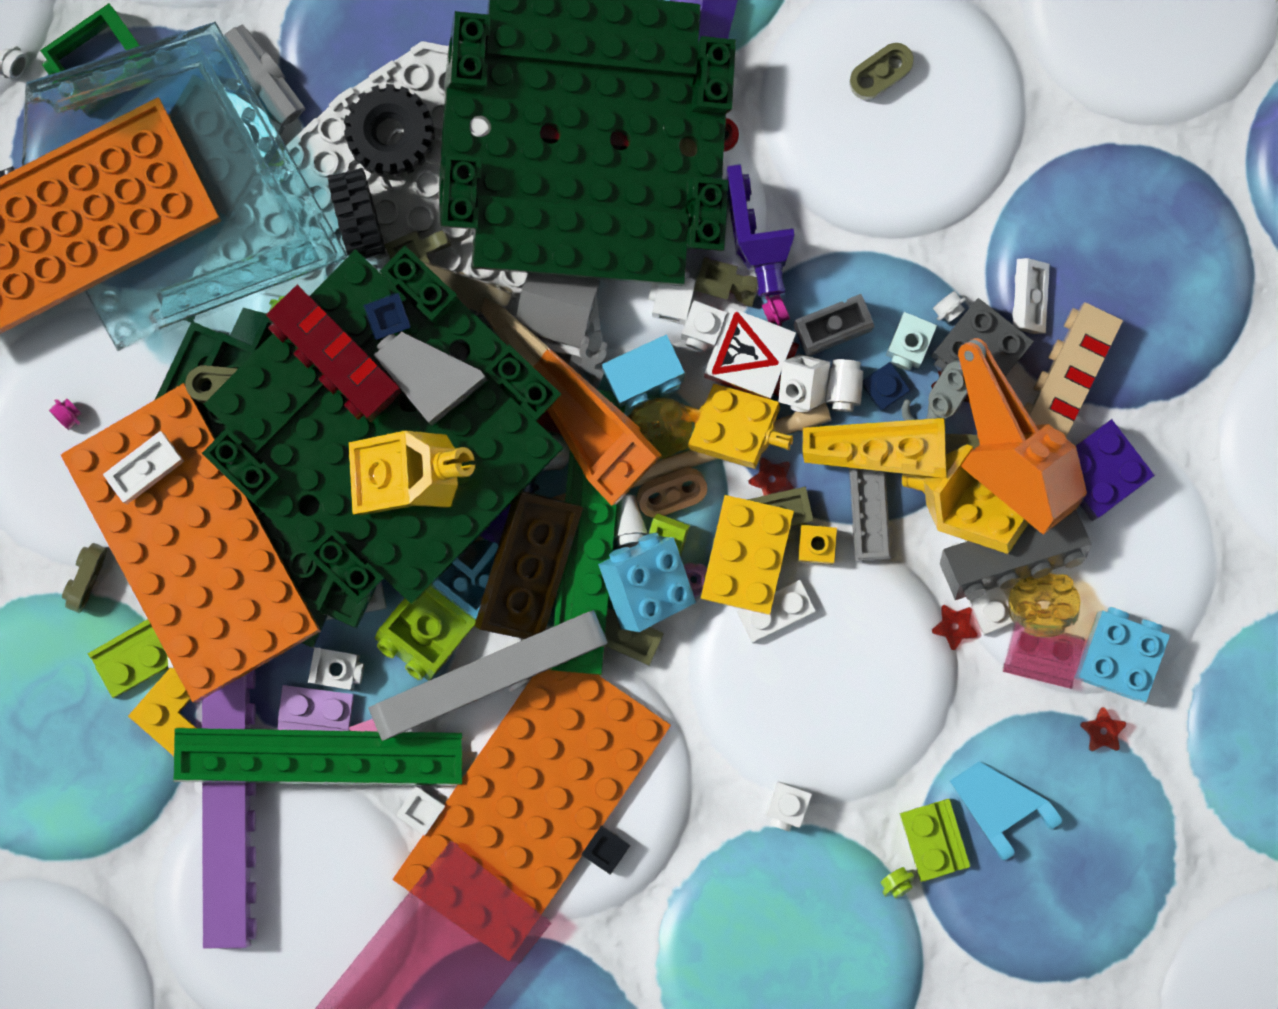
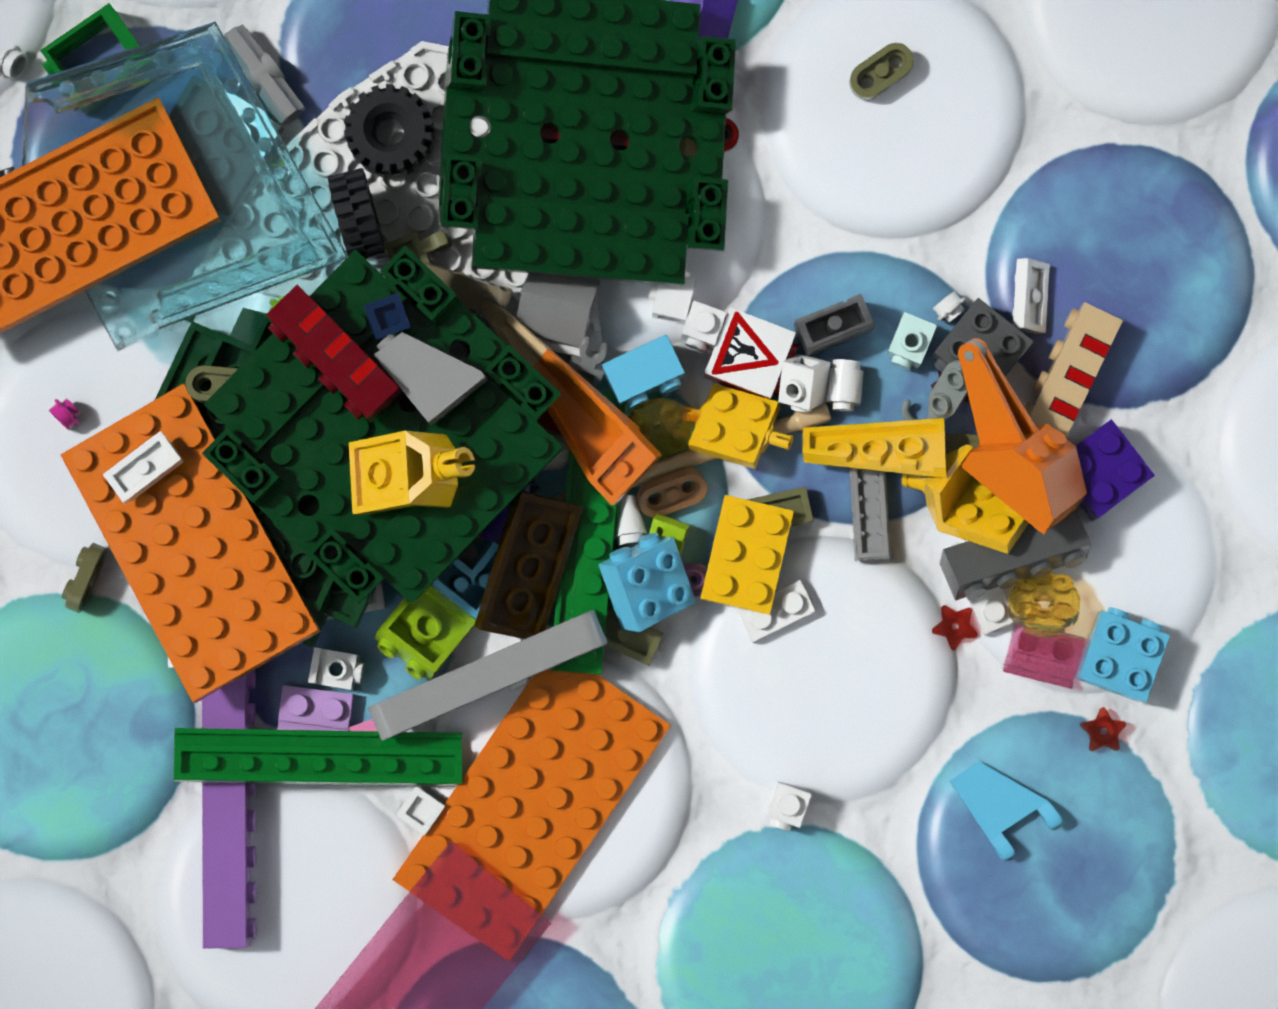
(129, 659): lime plate -> none
(161, 708): yellow plate -> none
(605, 849): black plate -> none
(721, 279): olive plate -> none
(759, 252): dark purple plate -> none
(768, 469): clear red plate -> none
(775, 310): dark pink plate -> none
(807, 553): yellow plate -> none
(885, 386): dark blue plate -> none
(897, 883): lime plate -> none
(934, 840): lime plate -> none

